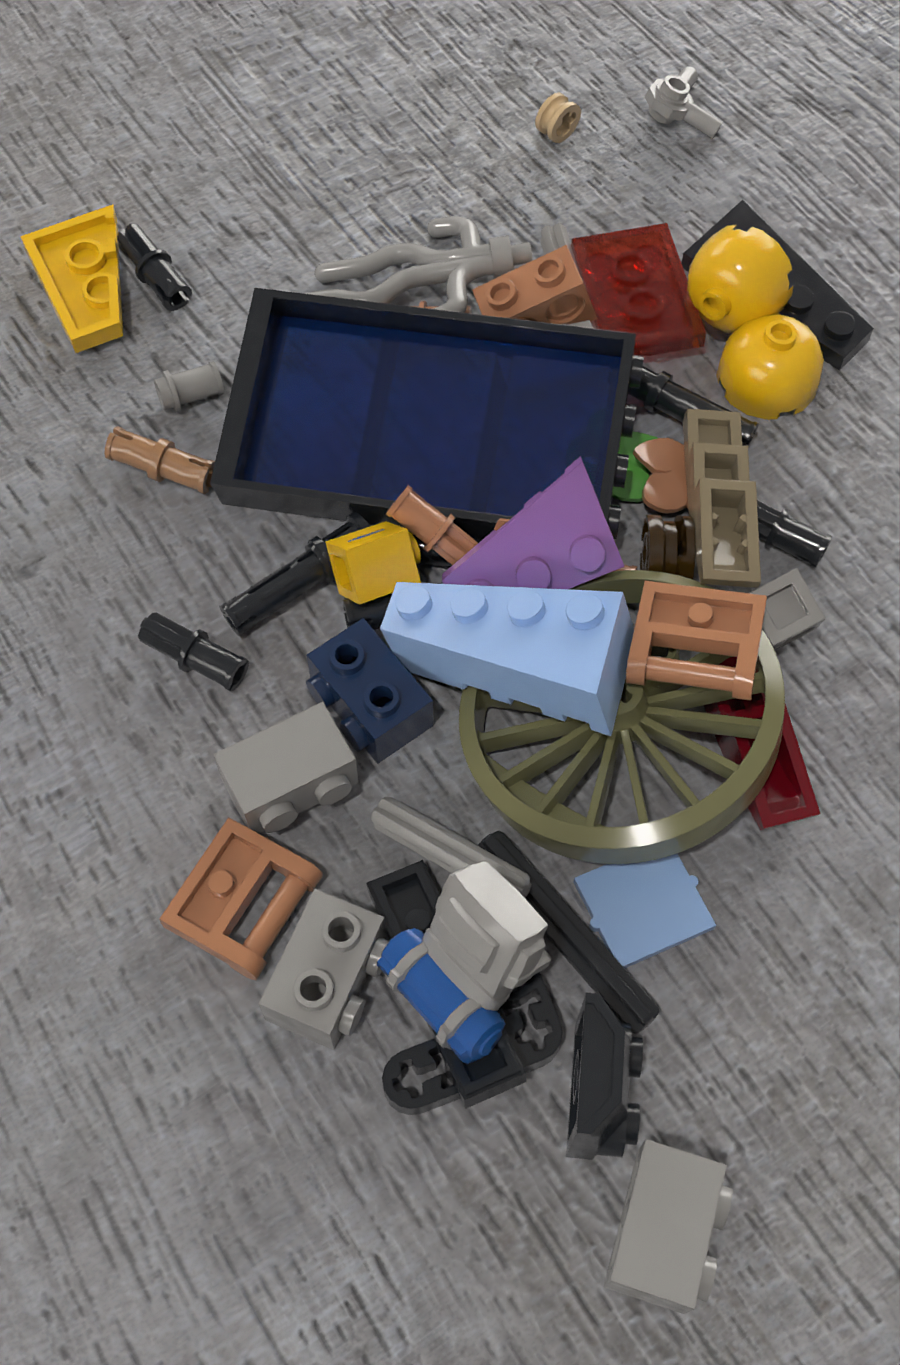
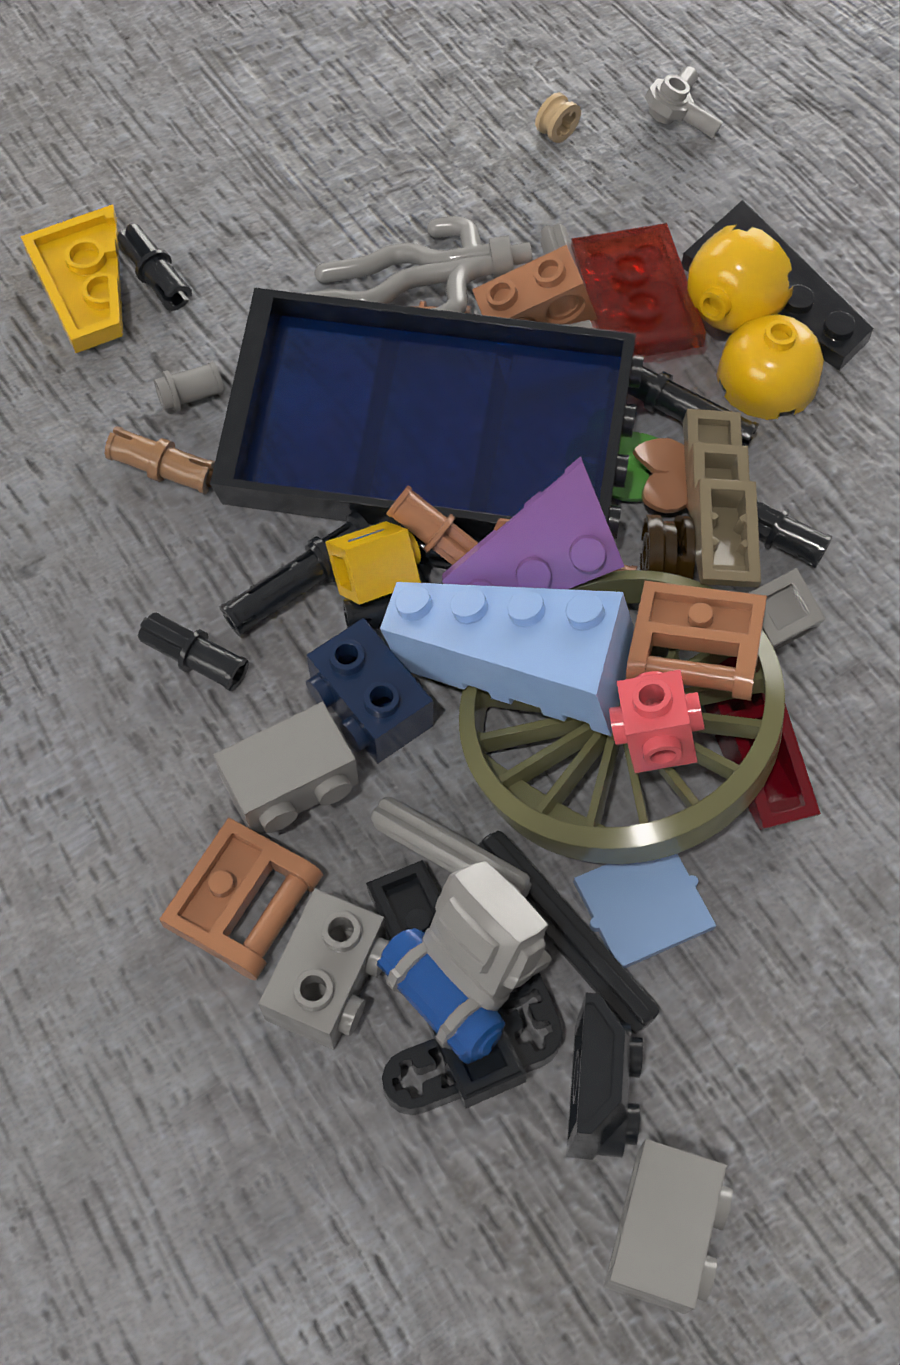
(656, 720): none -> coral brick

